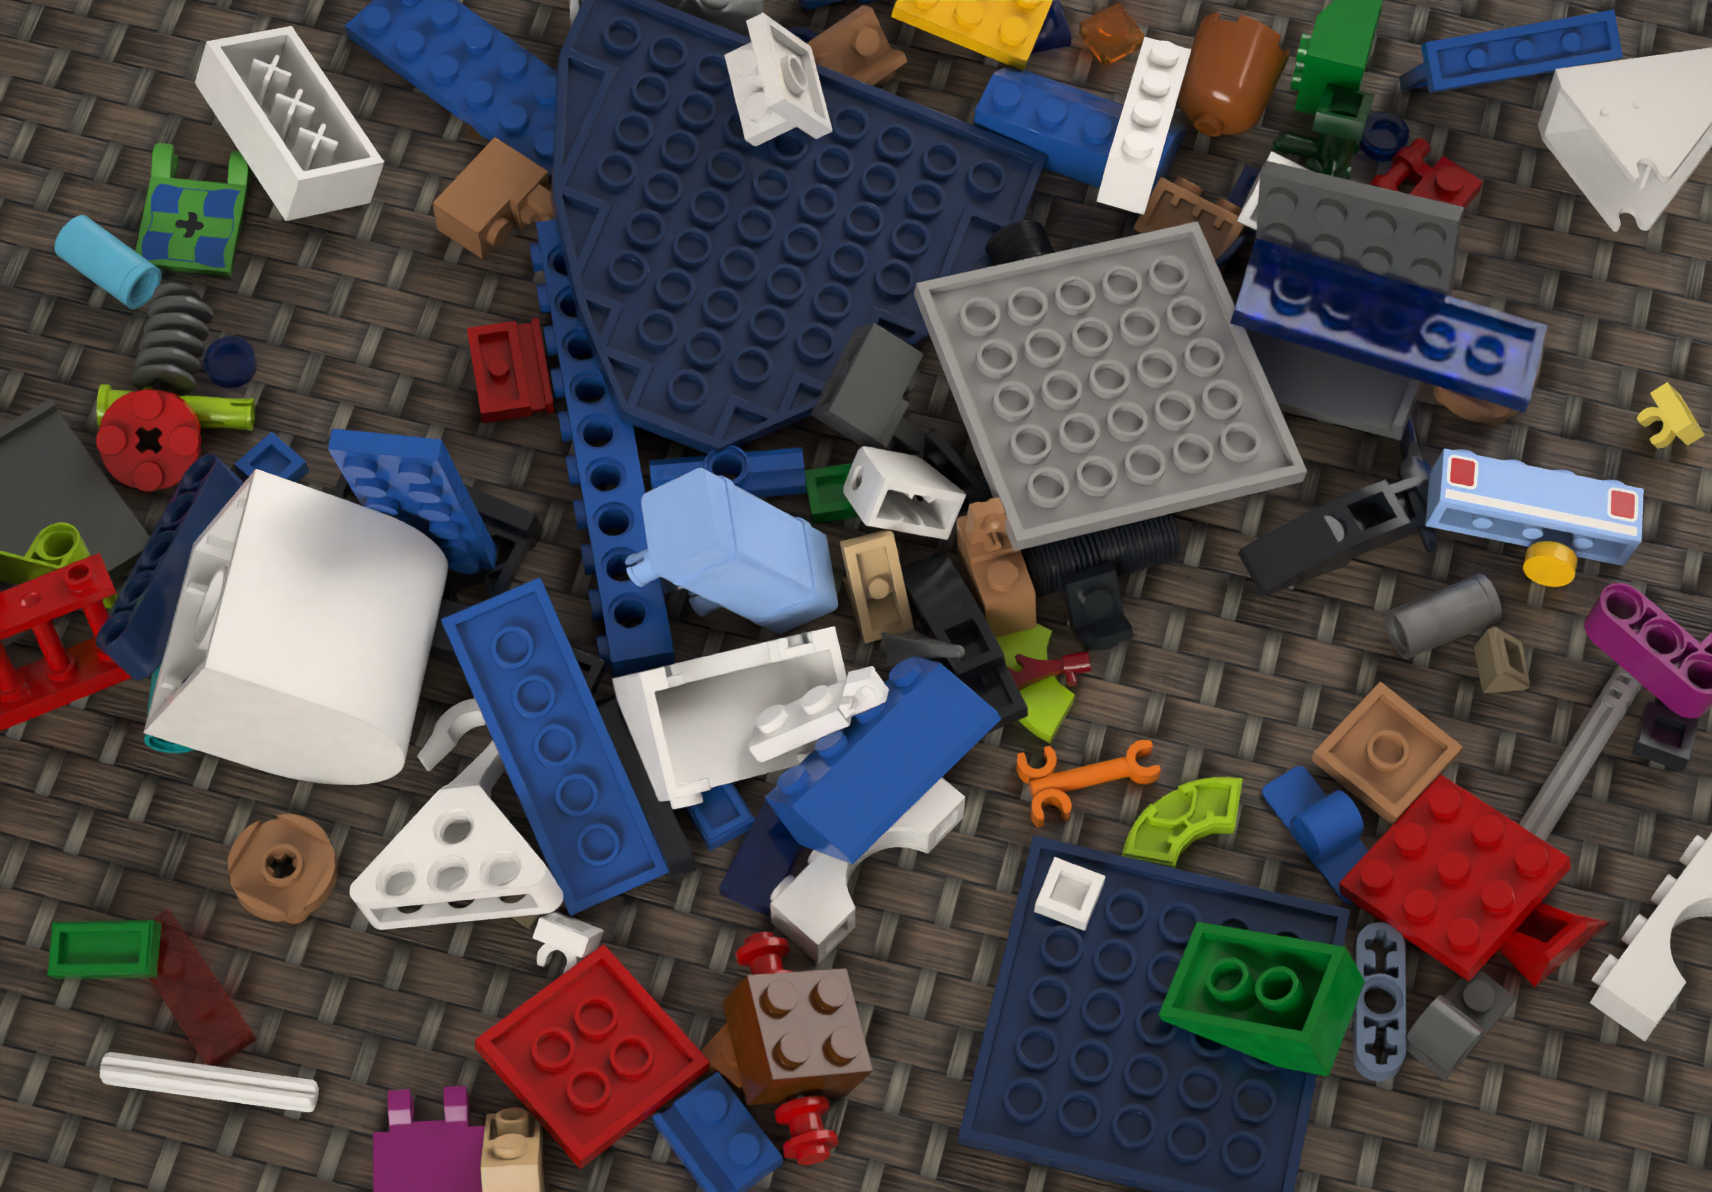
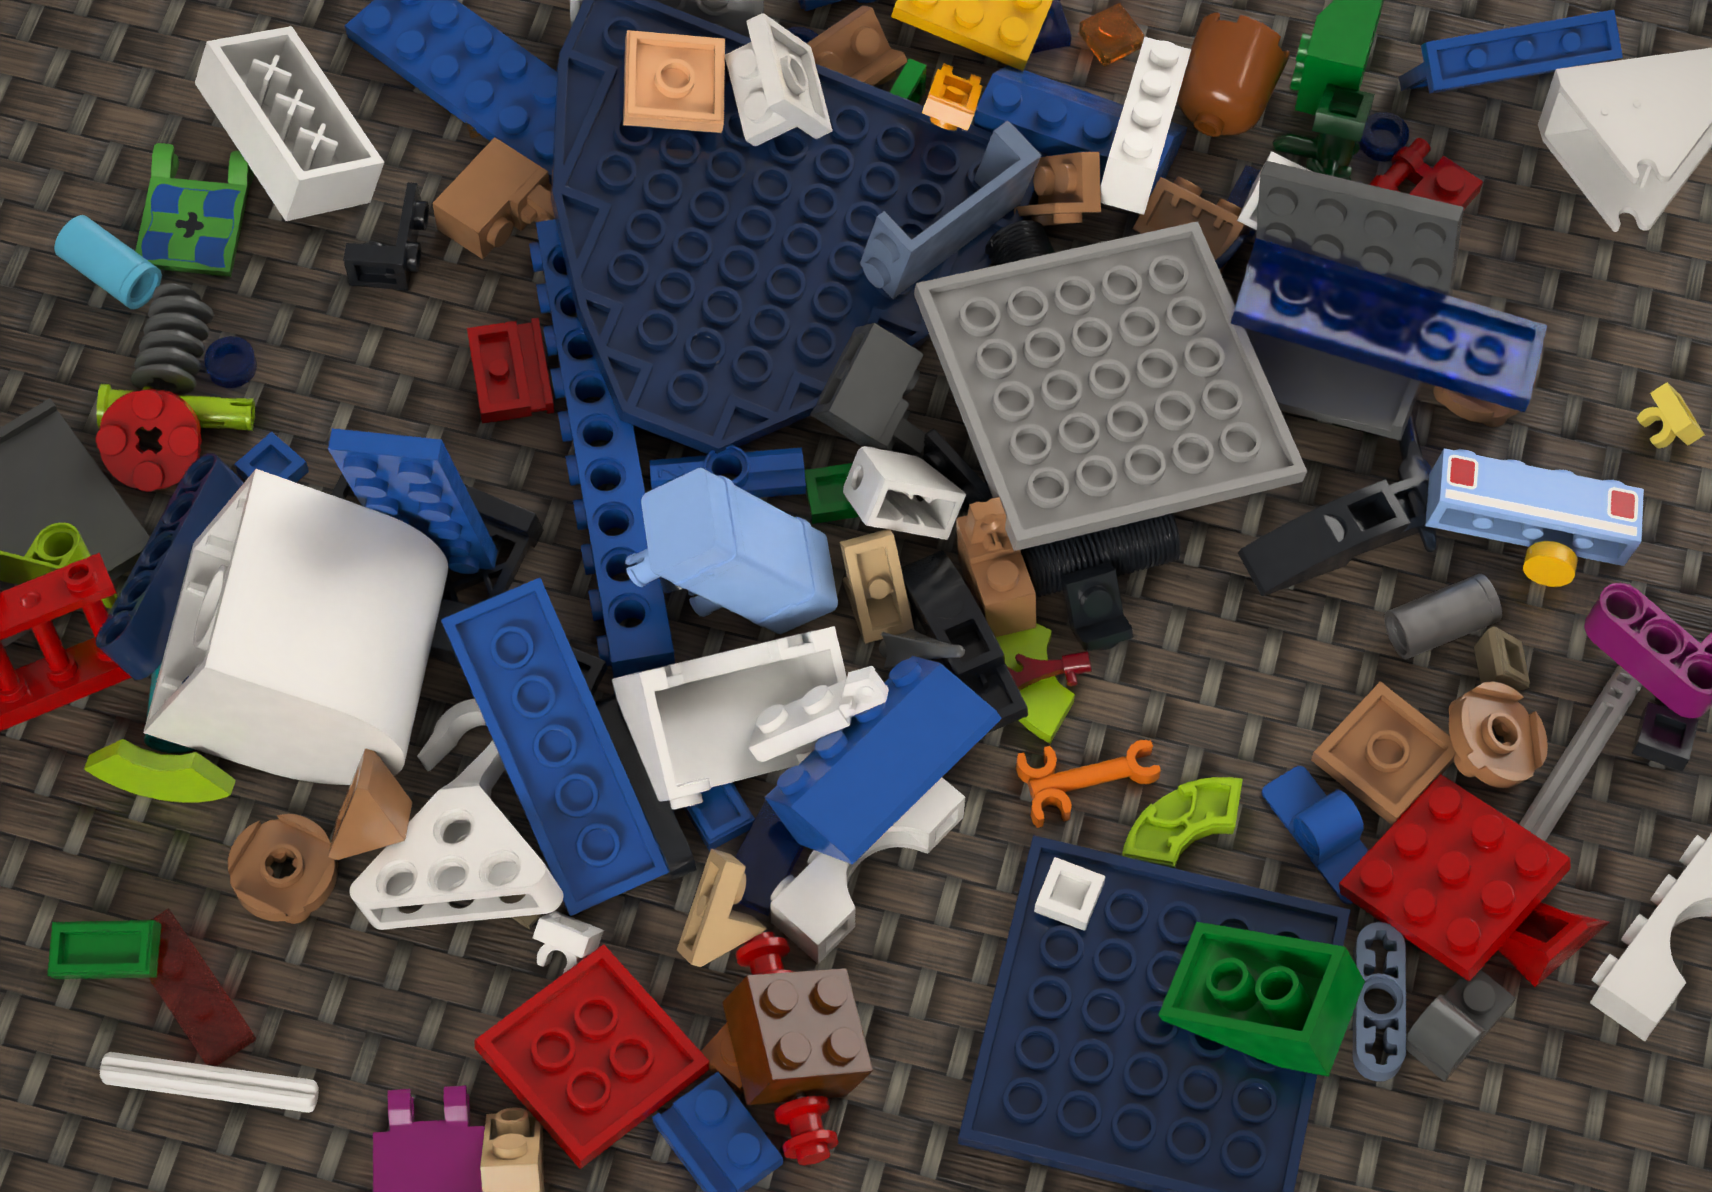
(160, 776): none -> lime tile
(372, 812): none -> medium nougat slope
(388, 266): none -> black bracket
(674, 81): none -> light nougat plate
(711, 923): none -> tan slope
(911, 82): none -> green tile
(952, 99): none -> light orange hinge
(1004, 174): none -> sand blue panel
(1065, 189): none -> medium nougat bracket
(1477, 748): none -> medium nougat plate

